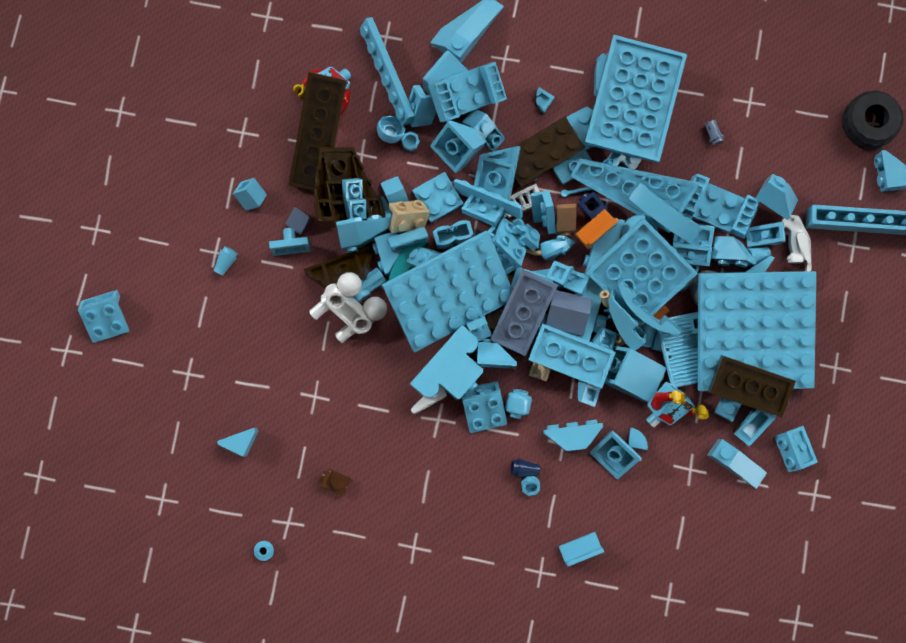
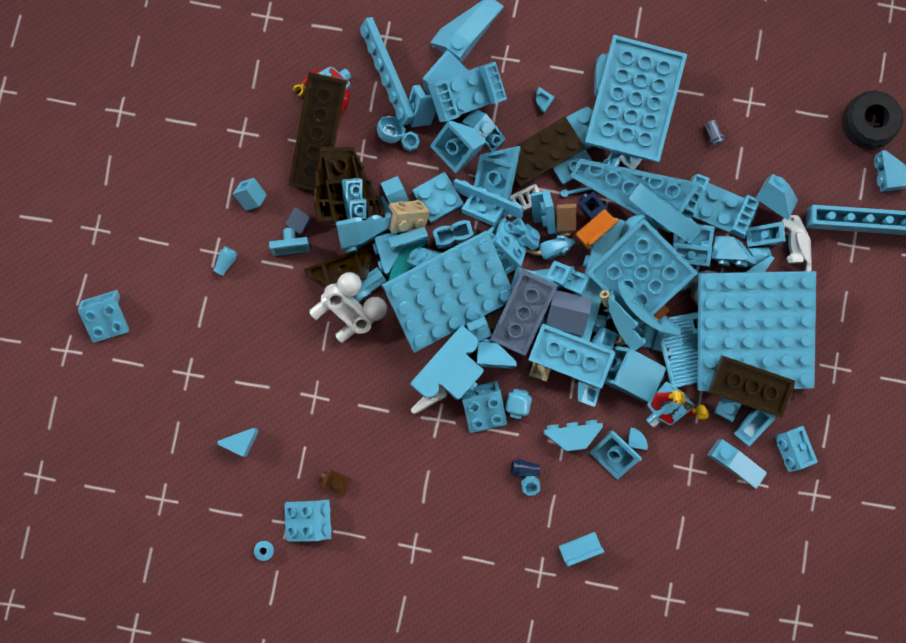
(307, 520): none -> medium azure bracket

